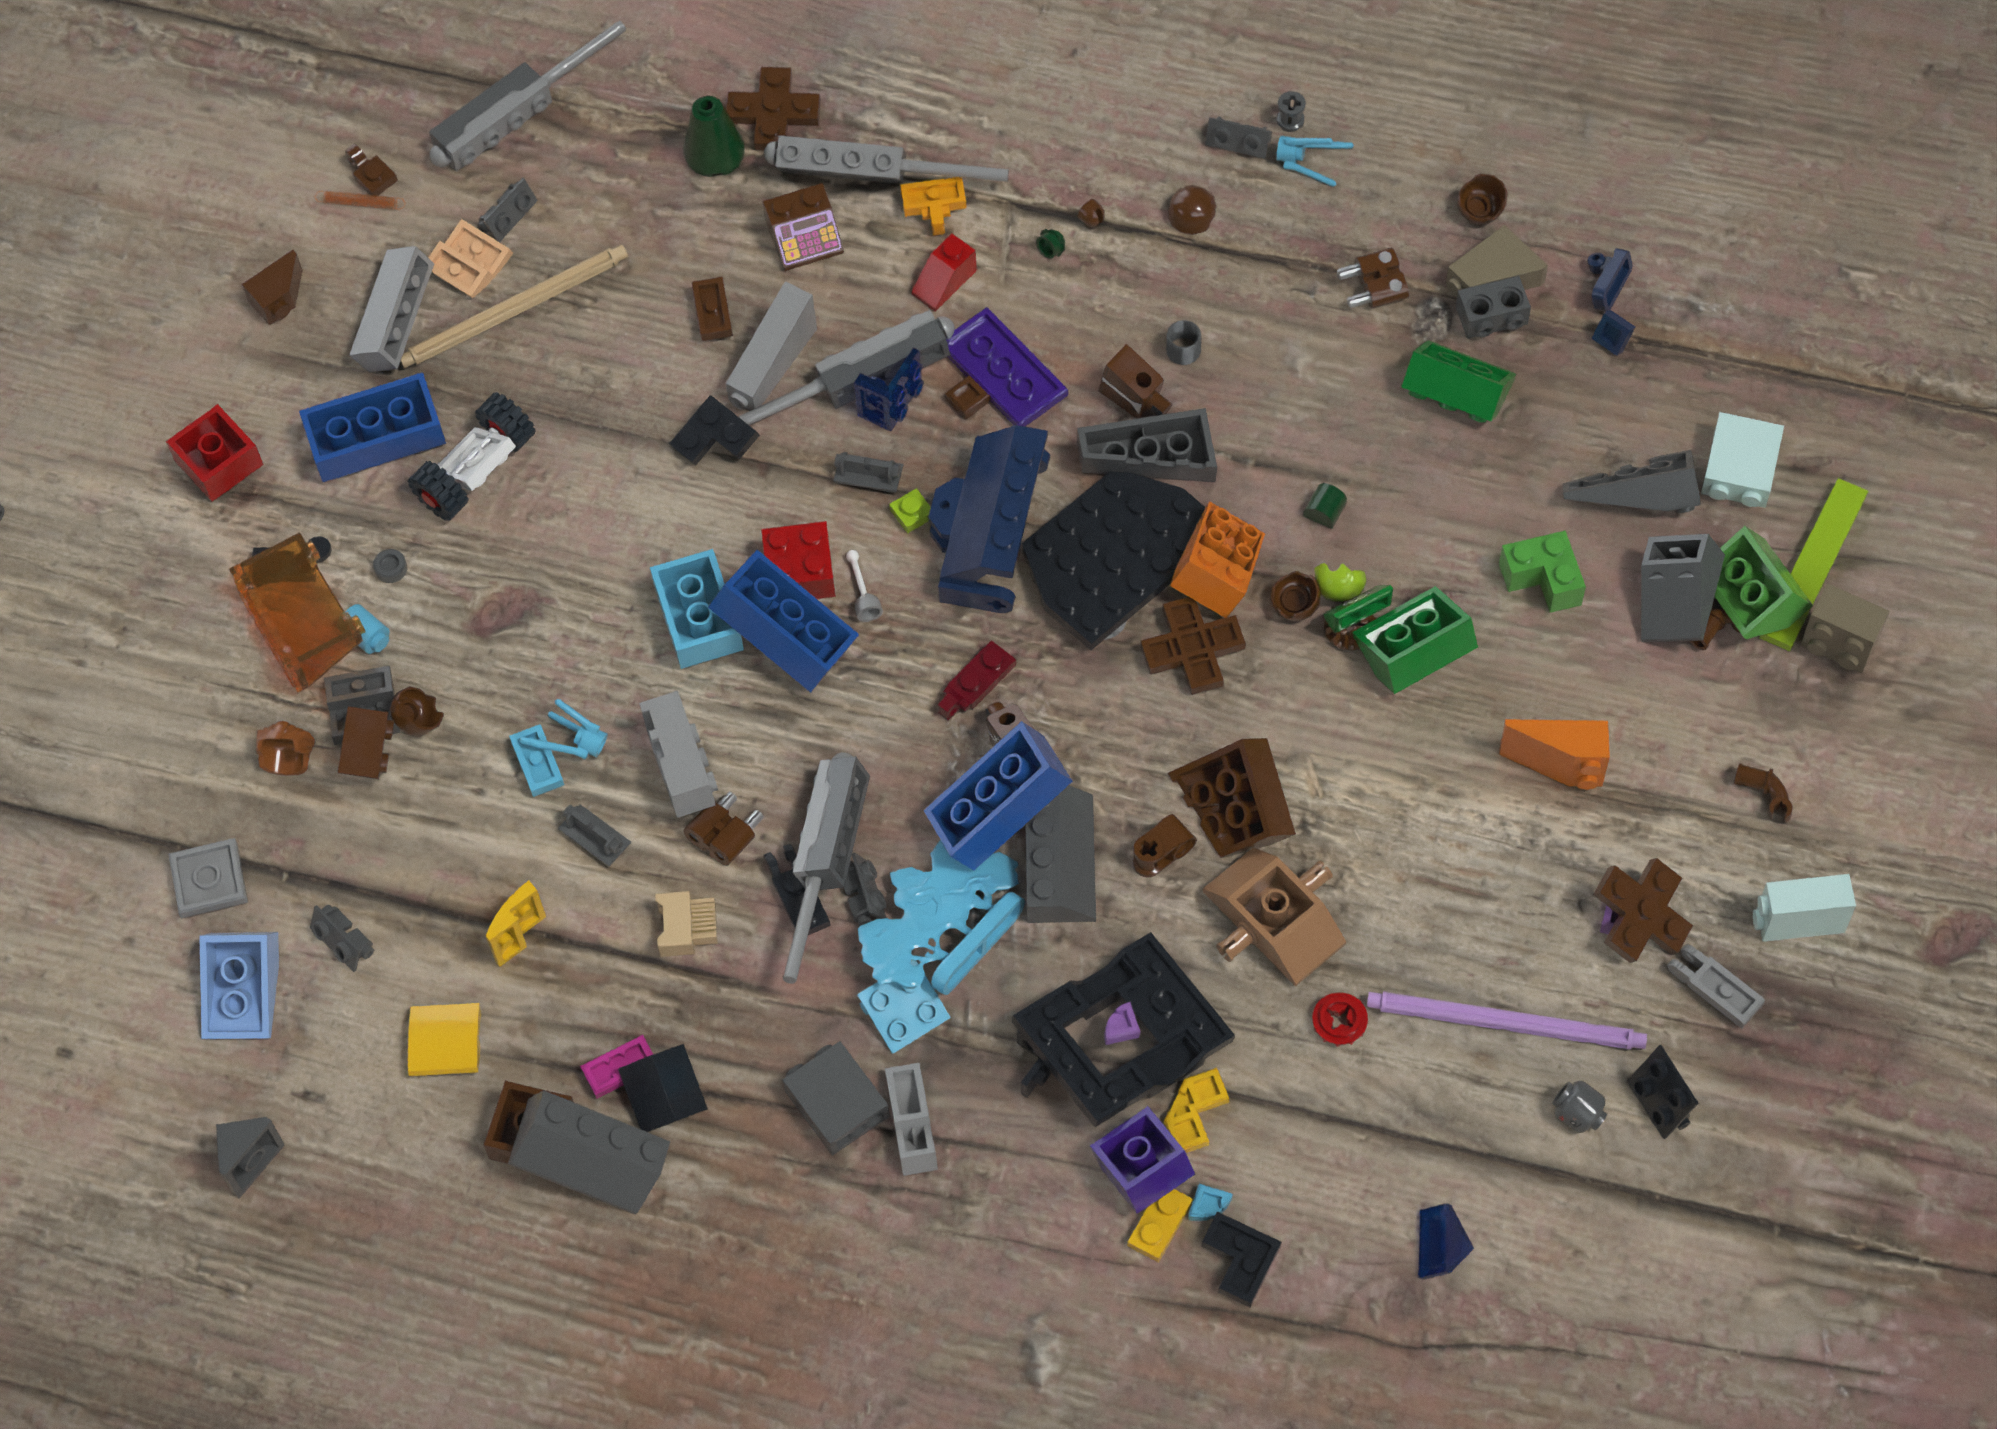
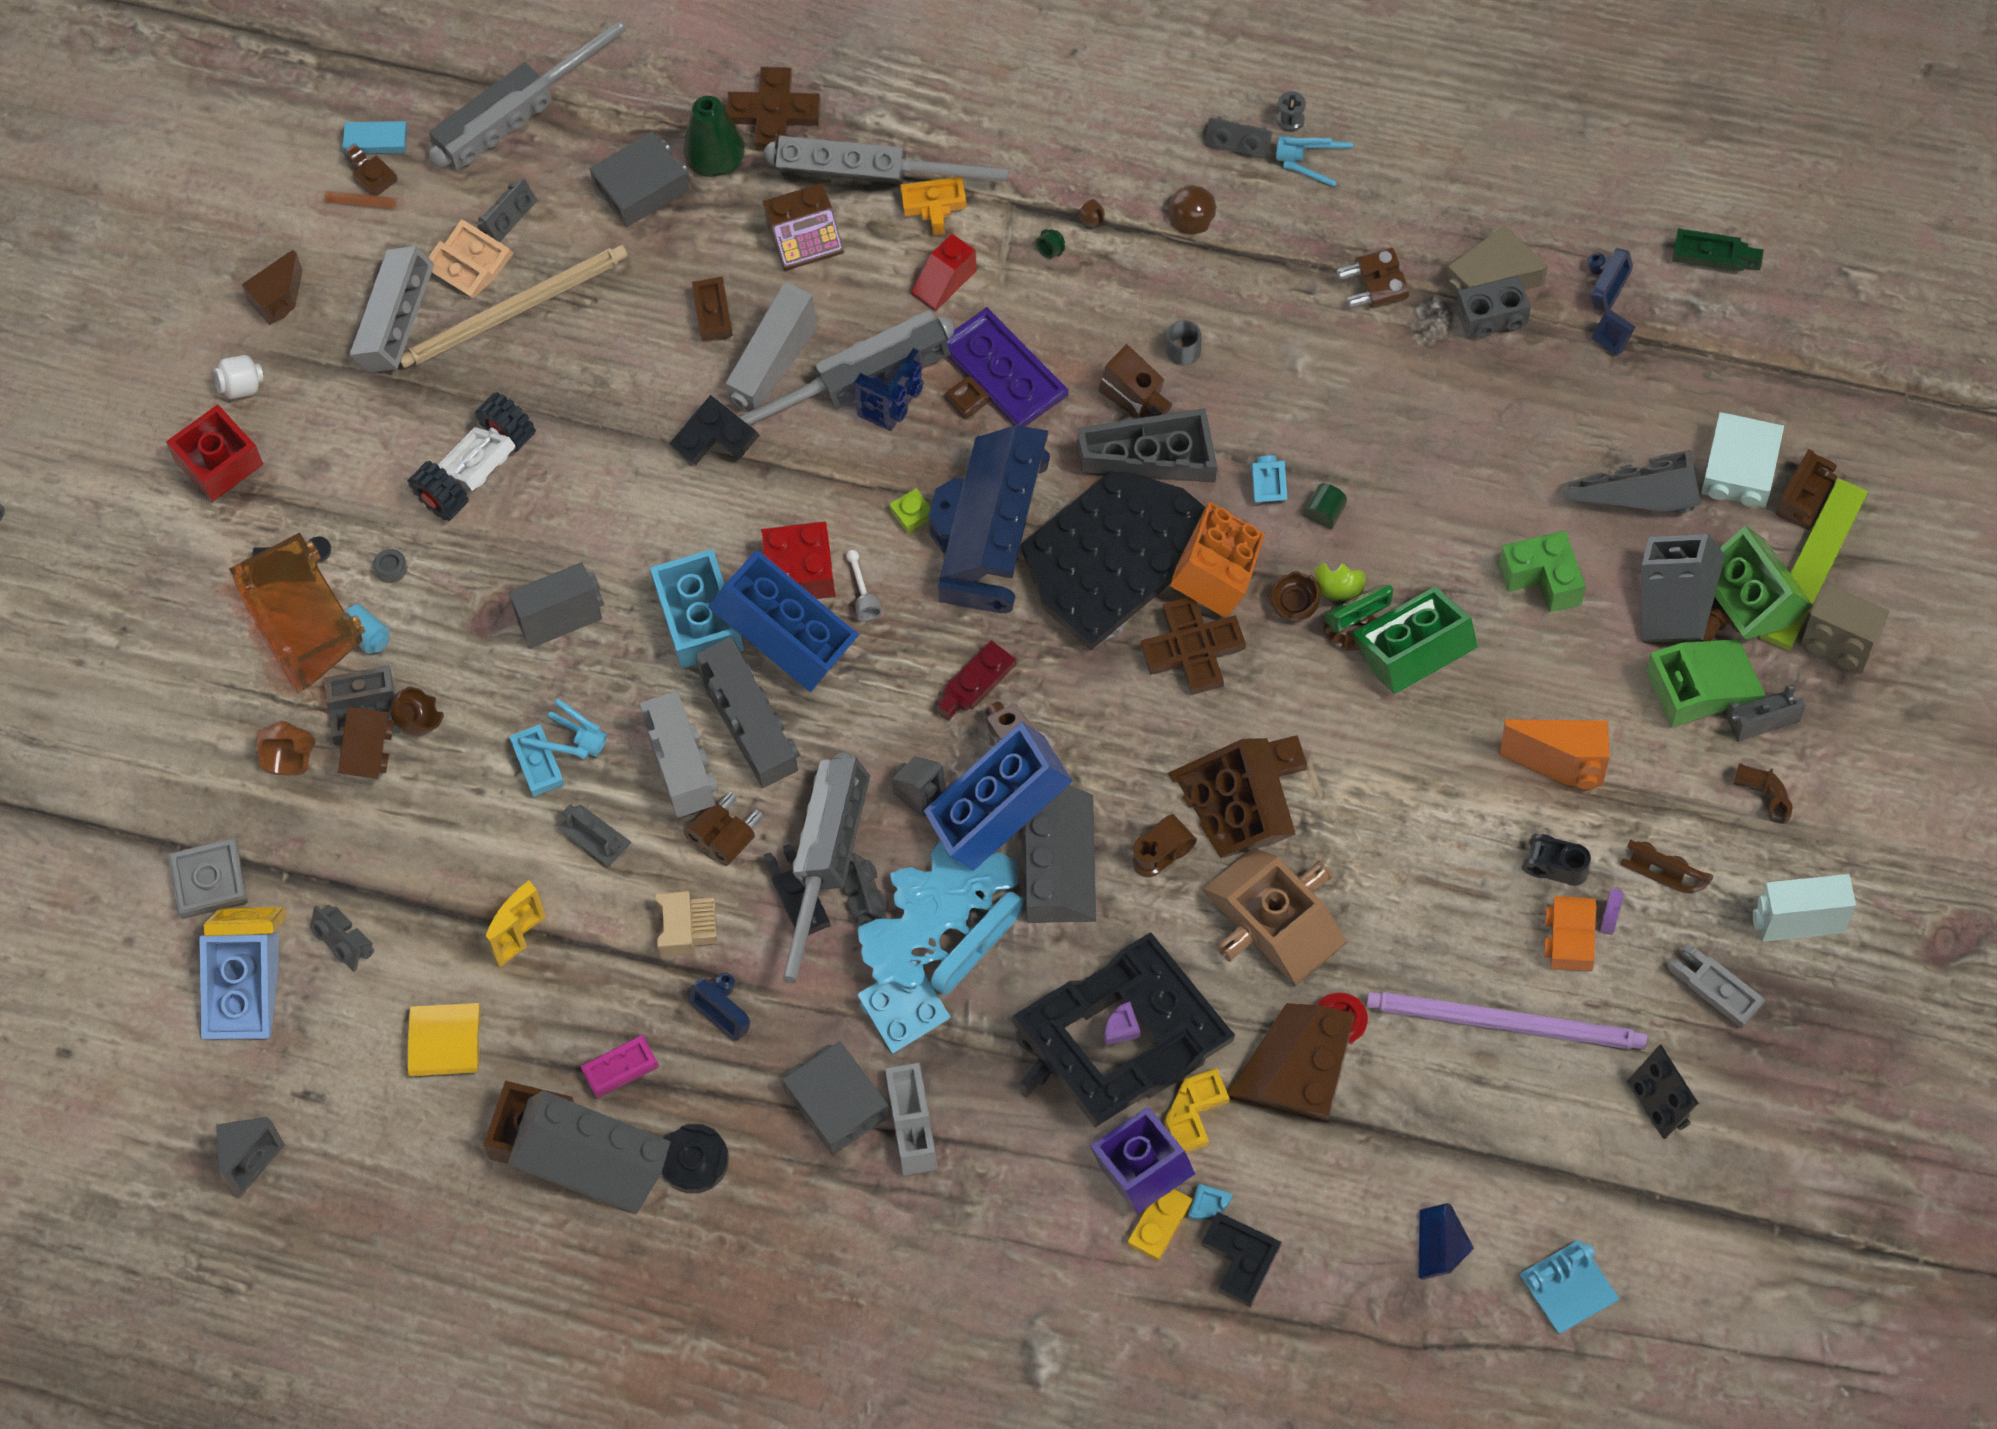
(238, 377): none -> white head
(245, 921): none -> yellow tile
(372, 427): blue brick -> none
(376, 136): none -> medium azure tile
(557, 604): none -> dark grey brick
(640, 178): none -> dark grey brick
(662, 1088): black slope -> none
(695, 1159): none -> black tile
(716, 1007): none -> dark blue piece
(747, 712): none -> dark grey wedge
(867, 472): dark grey hinge -> none
(918, 783): none -> dark grey slope
(1269, 479): none -> medium azure bracket
(1288, 755): none -> reddish brown plate
(1298, 1061): none -> reddish brown wedge
(1457, 381): green slope -> none
(1482, 199): reddish brown hair -> none
(1554, 860): none -> black piece
(1569, 1286): none -> medium azure hinge
(1571, 933): none -> orange brick
(1580, 1106): dark grey head -> none
(1643, 910): reddish brown plate -> none
(1673, 867): none -> reddish brown piece
(1702, 679): none -> bright green slope
(1715, 251): none -> dark green hinge
(1765, 714): none -> dark grey hinge
(1807, 490): none -> reddish brown hinge

